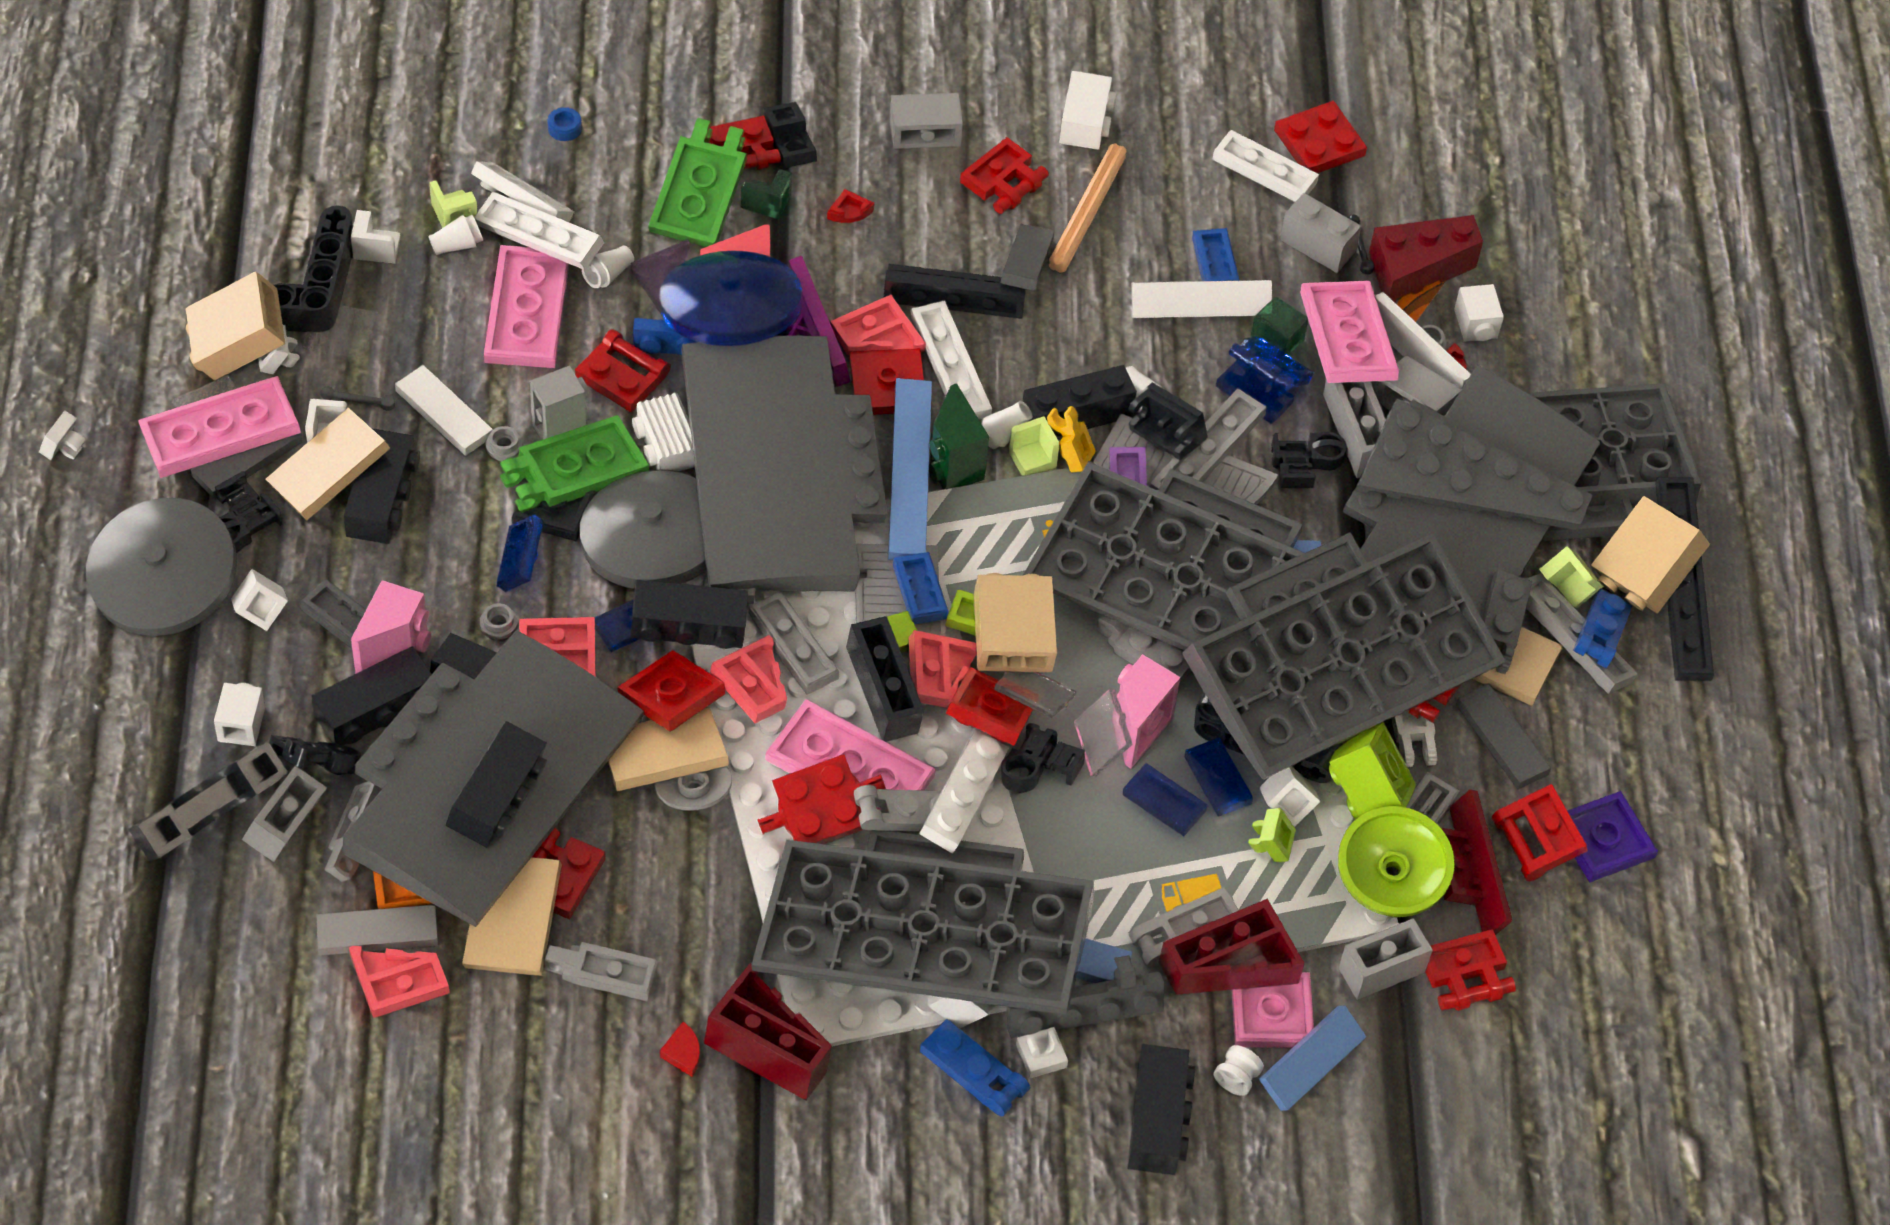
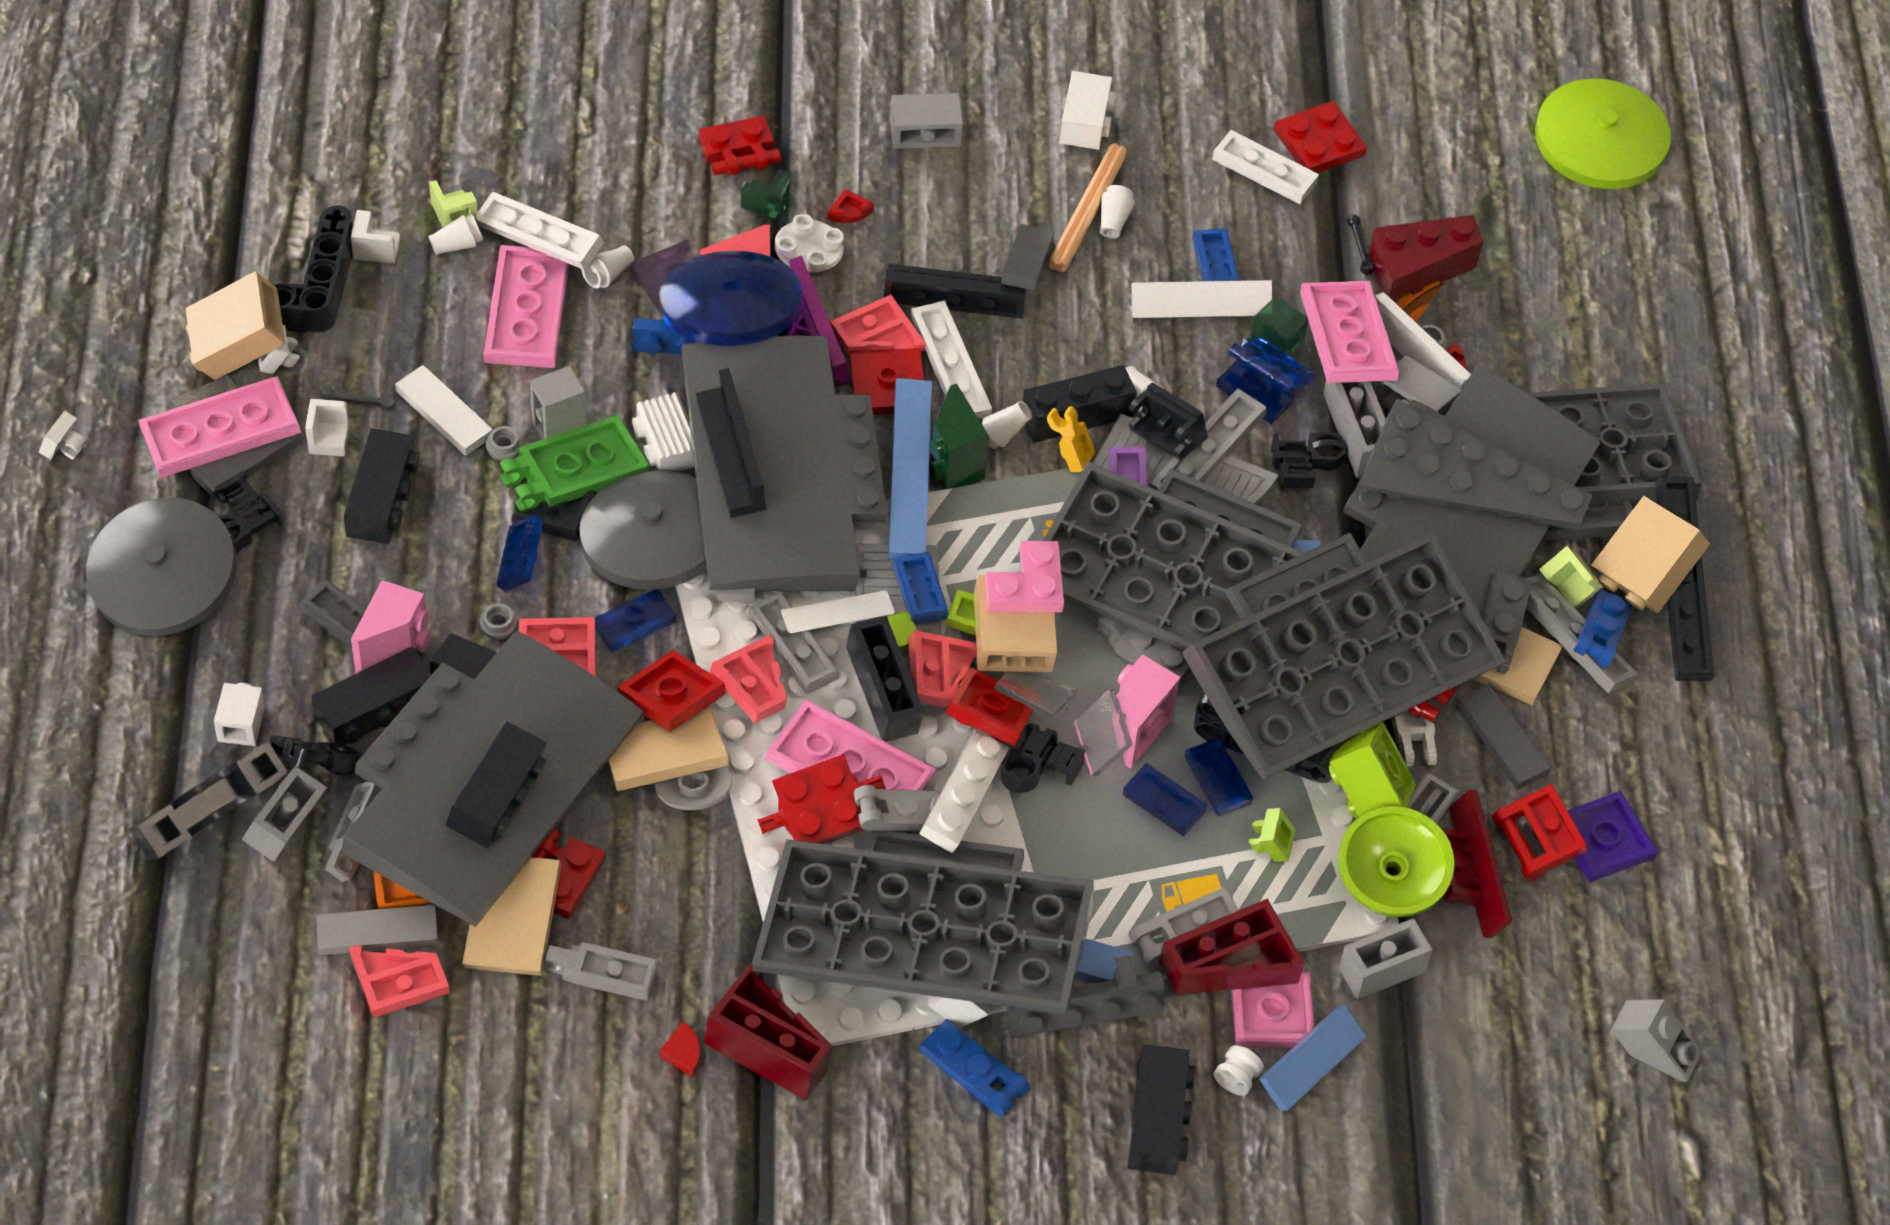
(259, 599): white panel -> none
(327, 463): tile -> none
(499, 180): white plate -> none
(564, 124): blue tile -> none
(617, 379): red plate -> none
(689, 614): black brick -> none
(699, 186): bright green tile -> none
(731, 447): none -> black fence
(790, 134): black slope -> none
(814, 240): none -> white dish
(837, 611): none -> white sticker
(997, 168): red plate -> none
(1034, 447): yellowish green panel -> none
(1034, 588): none -> bright pink plate
(1042, 1052): white tile -> none
(1115, 209): none -> white cone
(1290, 793): white panel -> none
(1320, 232): light grey brick -> none
(1466, 959): red plate -> none
(1478, 313): white brick -> none
(1602, 133): none -> lime dish
(1657, 1037): none -> light grey slope

